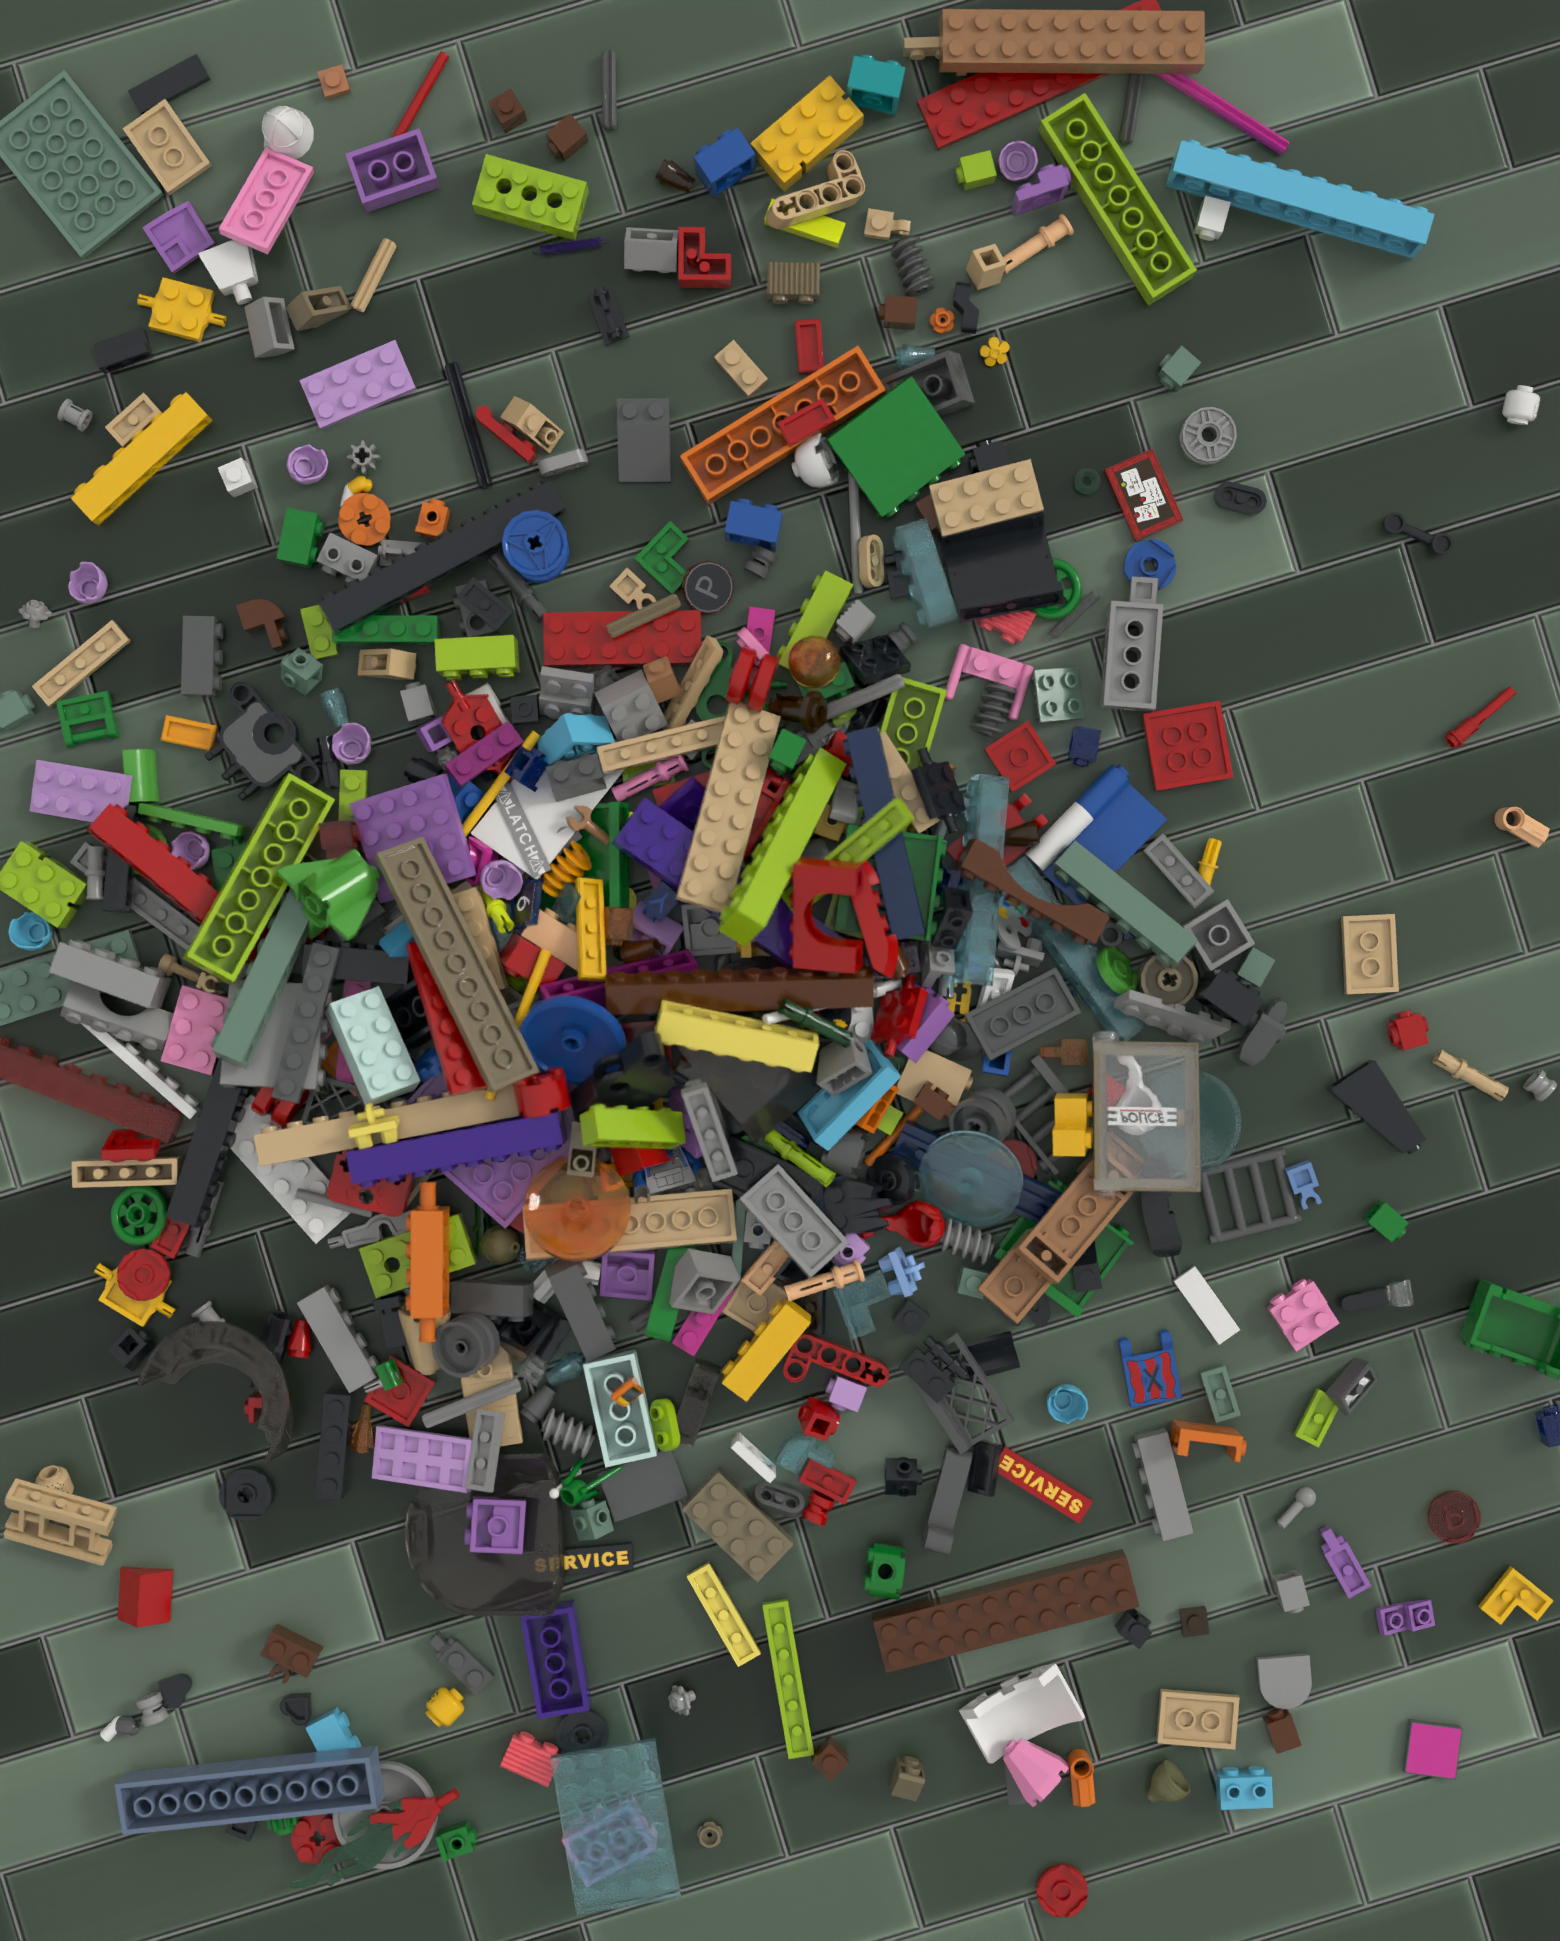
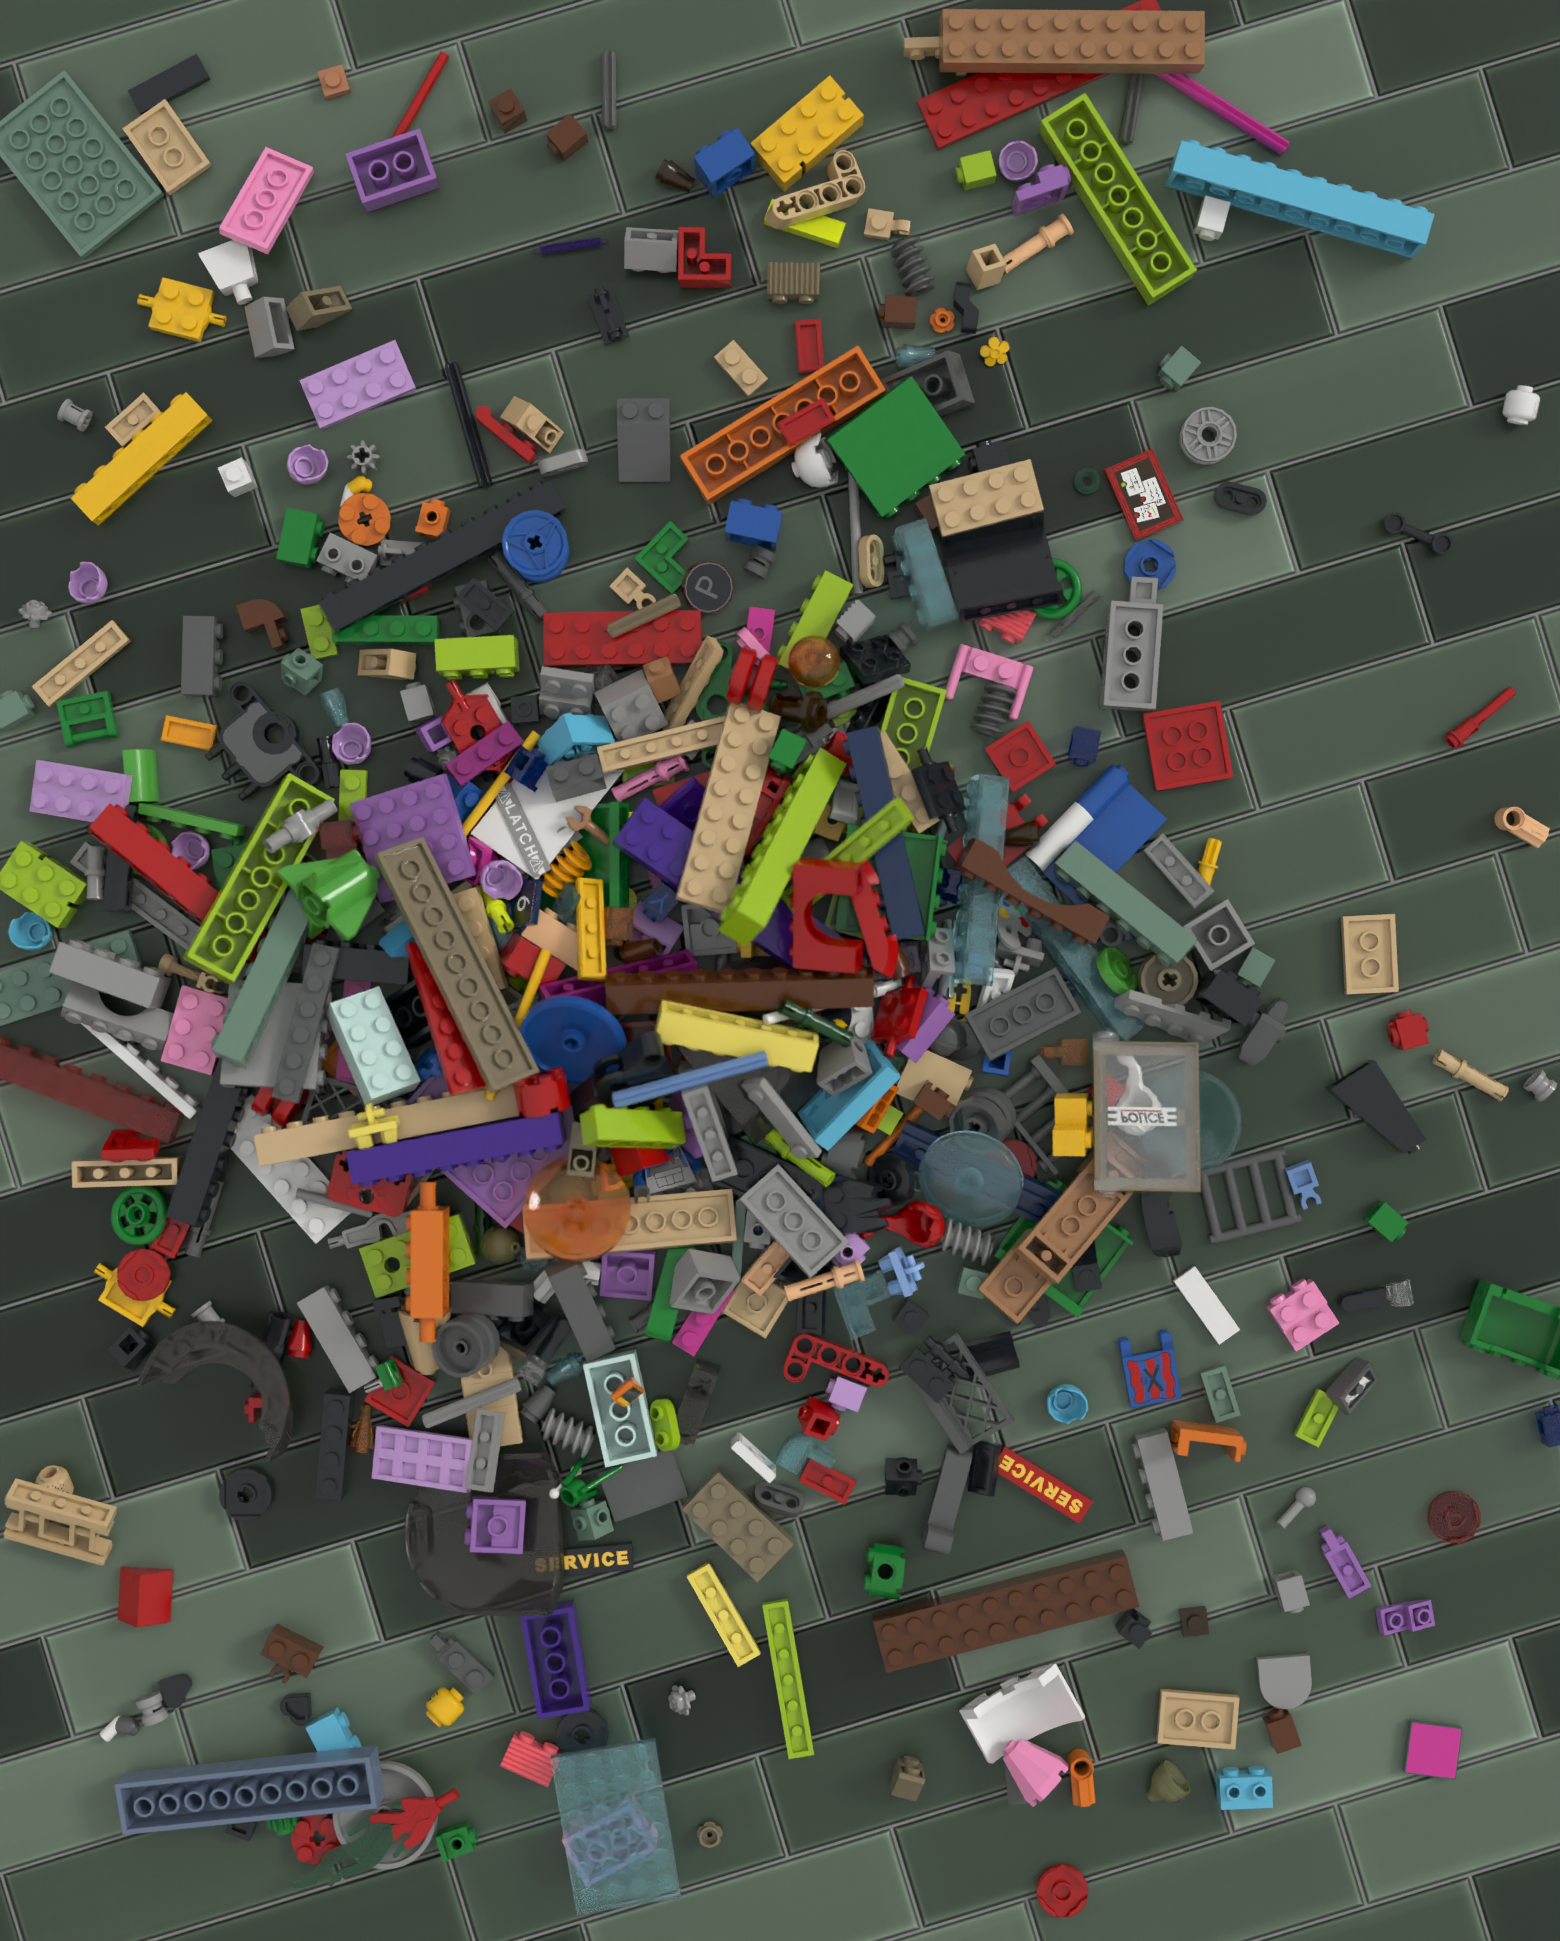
(123, 351): black panel -> none
(179, 236): medium lavender plate -> none
(287, 131): white helmet -> none
(300, 826): none -> light grey pin
(373, 275): tan axle -> none
(527, 181): lime brick -> none
(690, 1079): none -> medium blue axle
(765, 1349): yellow brick -> none
(781, 1117): none -> light grey plate
(818, 1508): red wheel -> none
(829, 1758): reddish brown brick -> none
(875, 84): teal brick -> none
(955, 918): black bracket -> none
(1058, 694): sand green hinge -> none
(1512, 1591): yellow plate -> none

